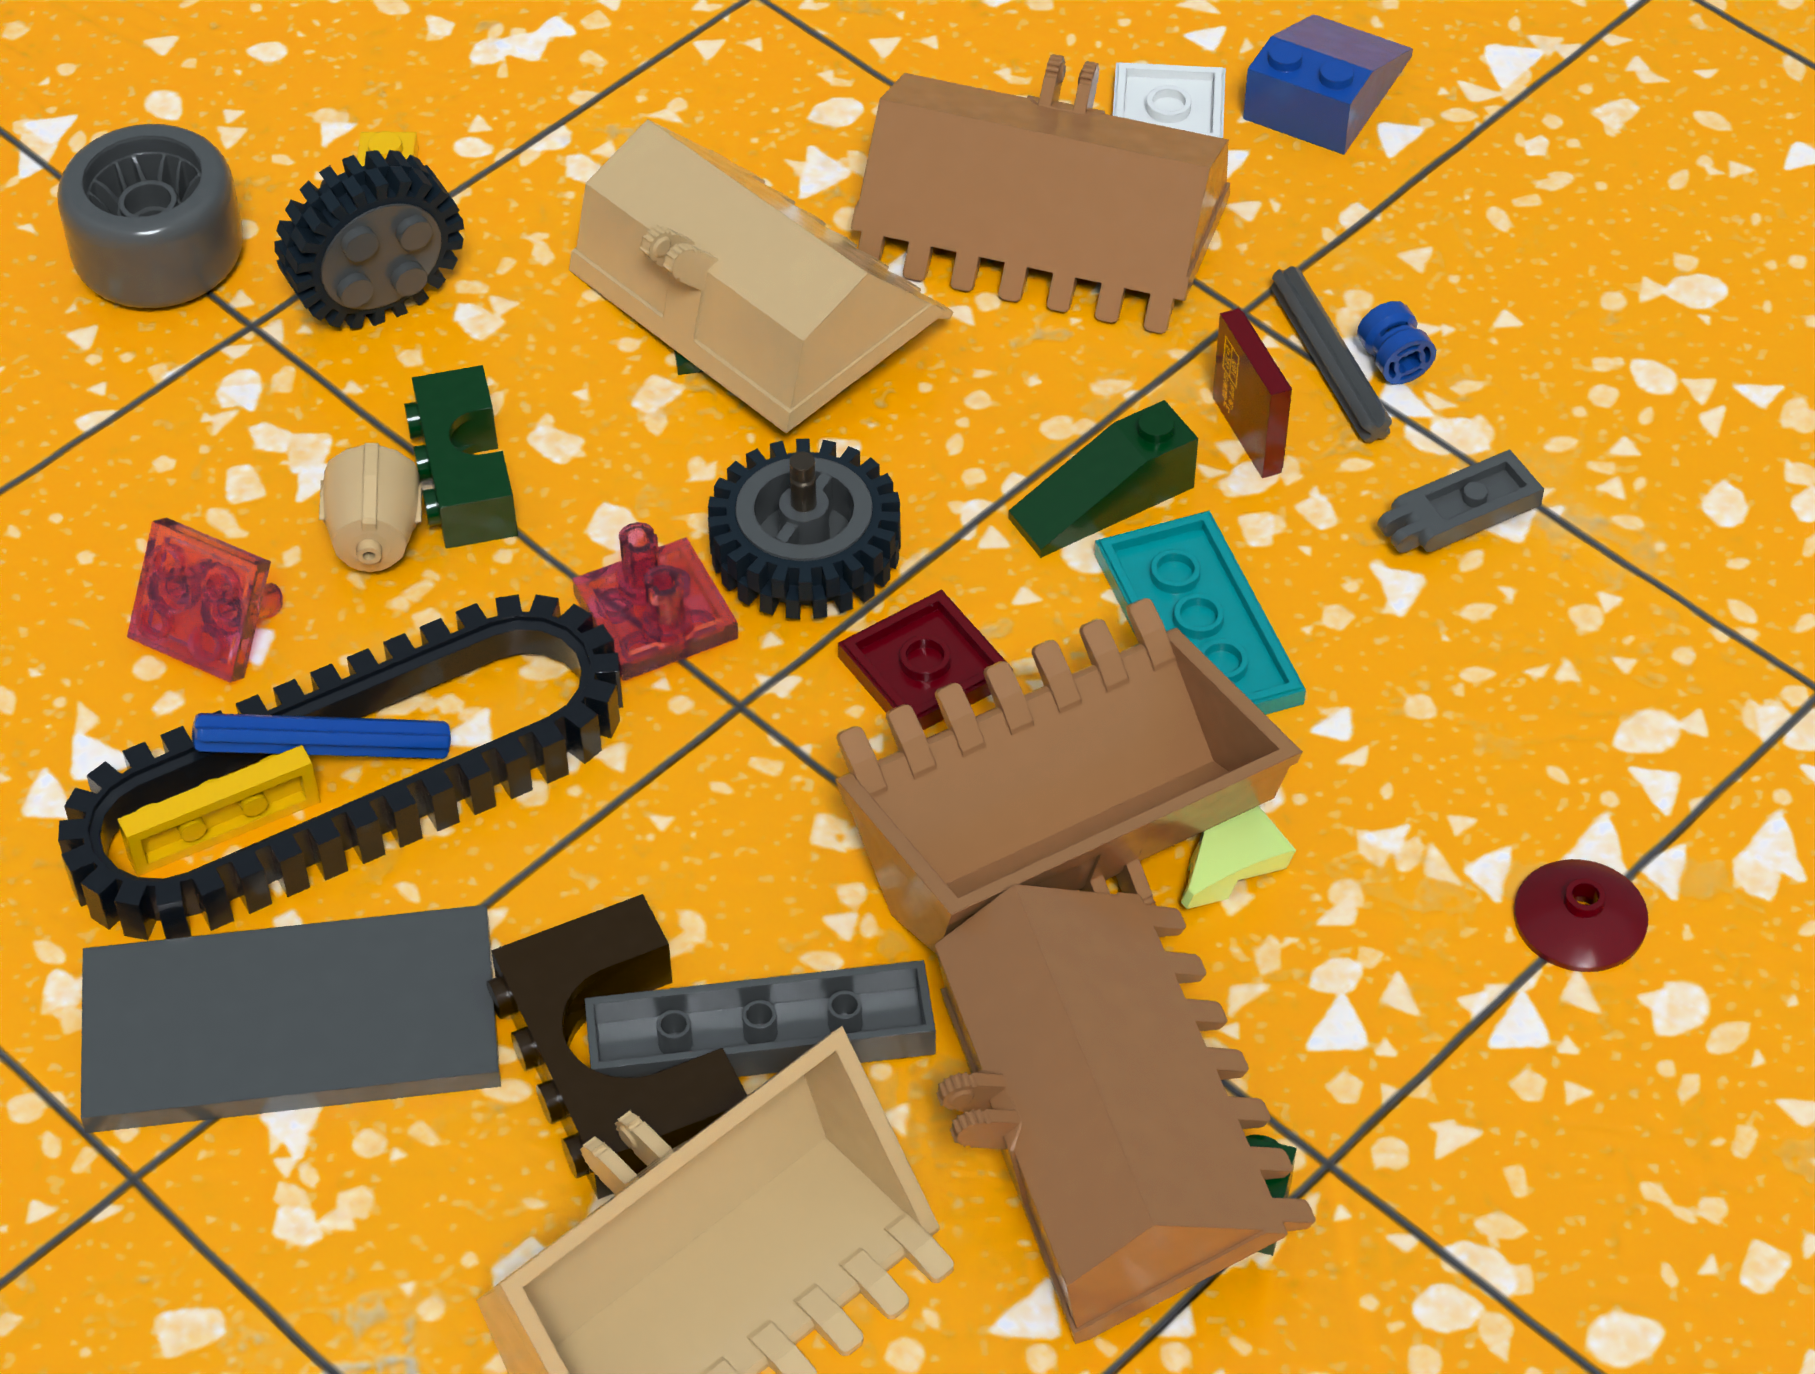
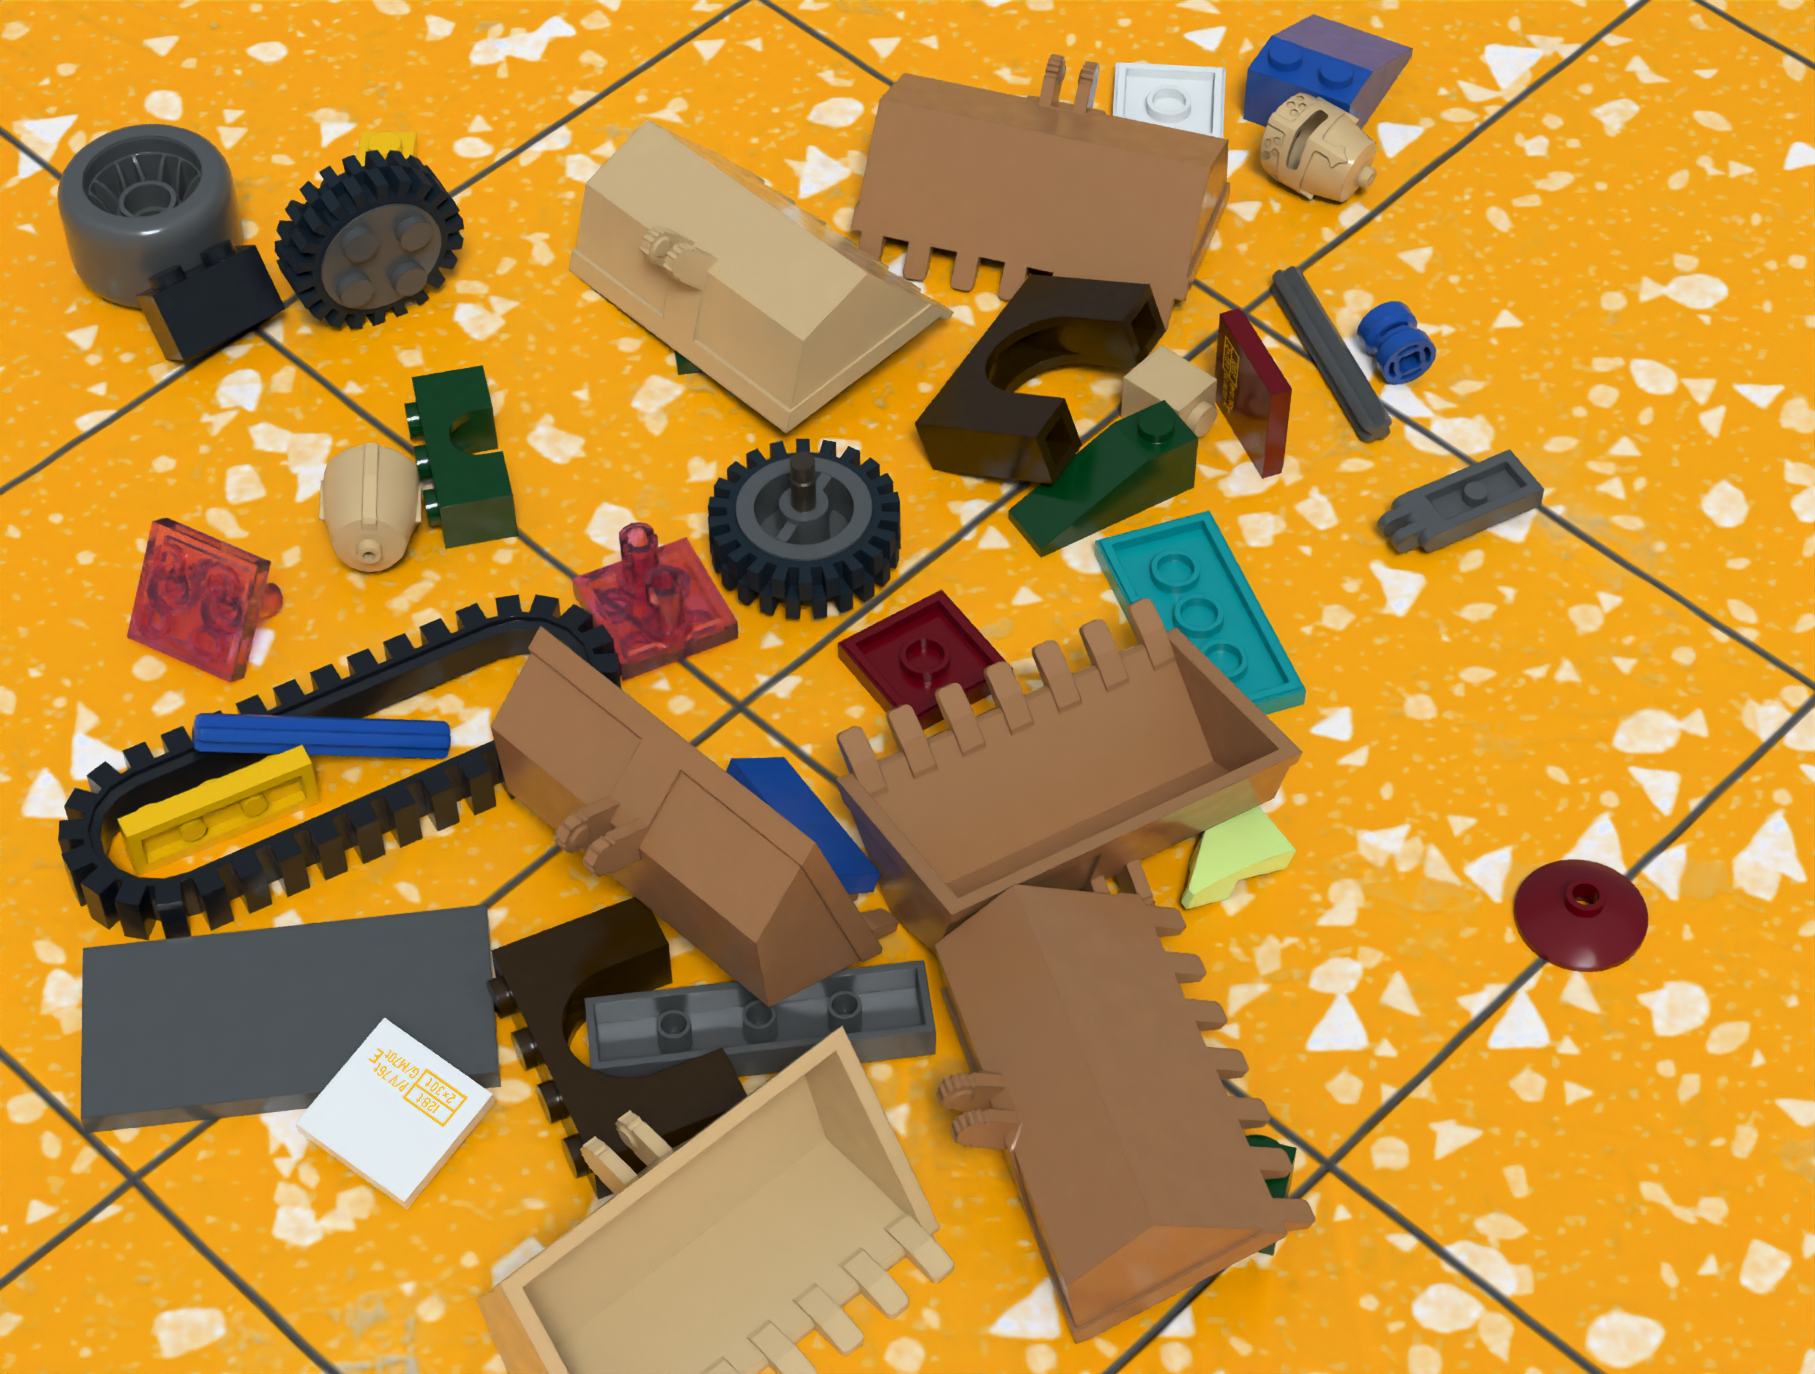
(209, 301): none -> black brick
(395, 1113): none -> white tile
(676, 829): none -> medium nougat piece
(789, 795): none -> blue tile
(1050, 322): none -> dark brown arch
(1176, 381): none -> tan brick
(1329, 154): none -> tan helmet

